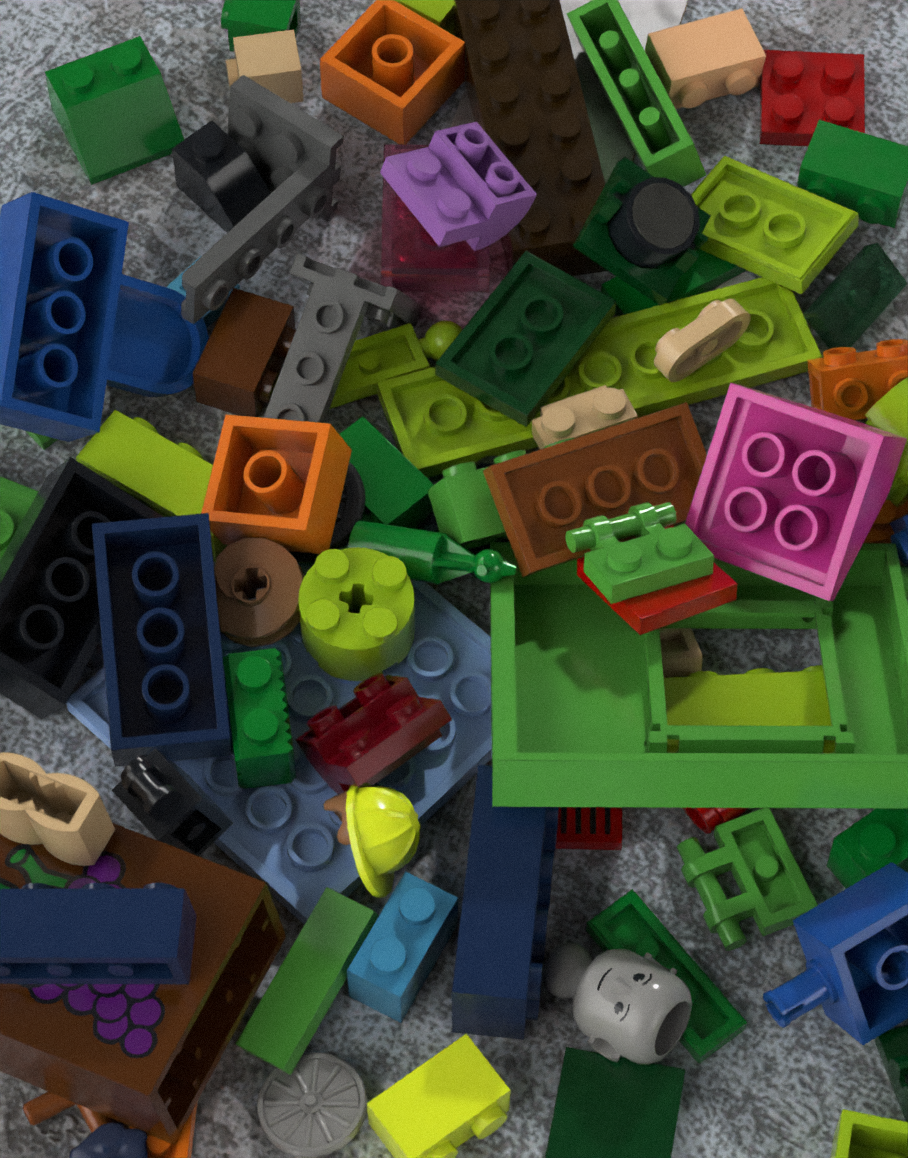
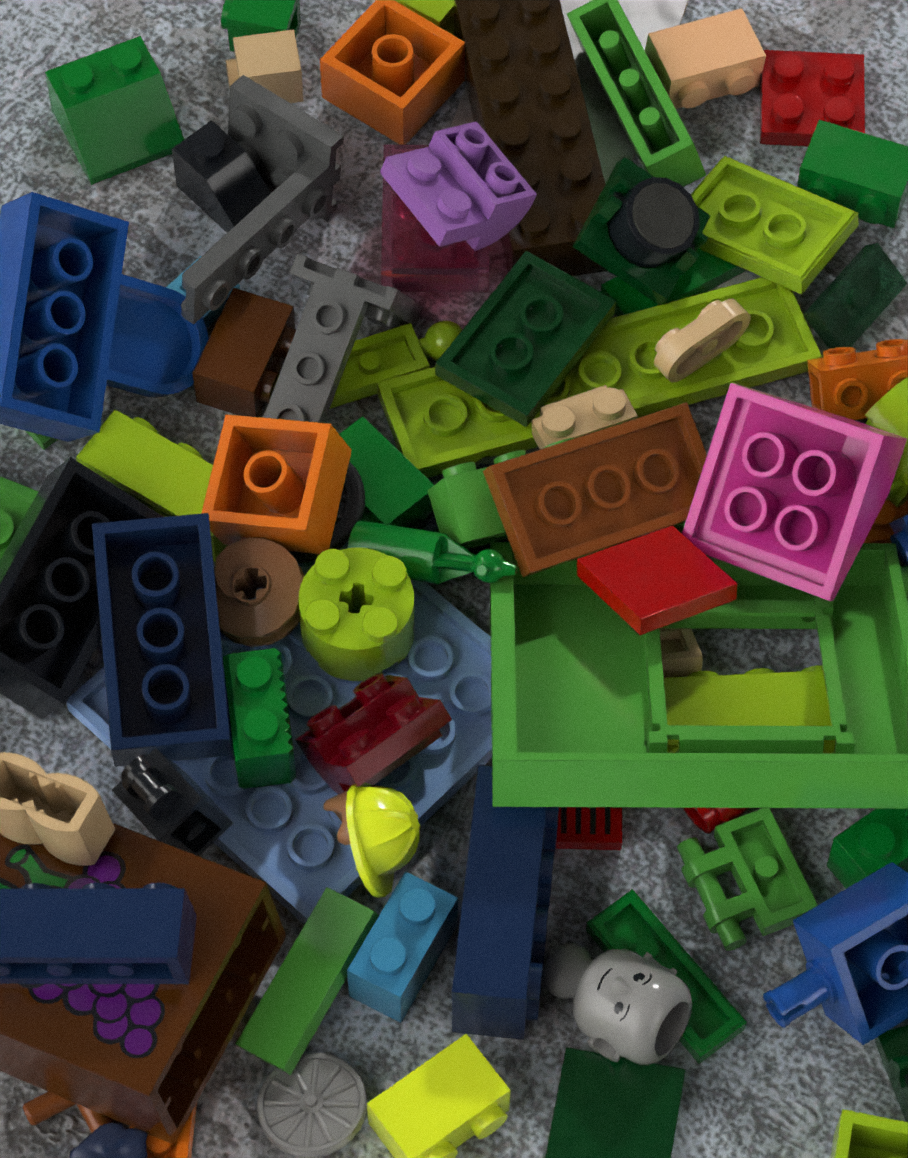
(642, 564): bright green plate -> none

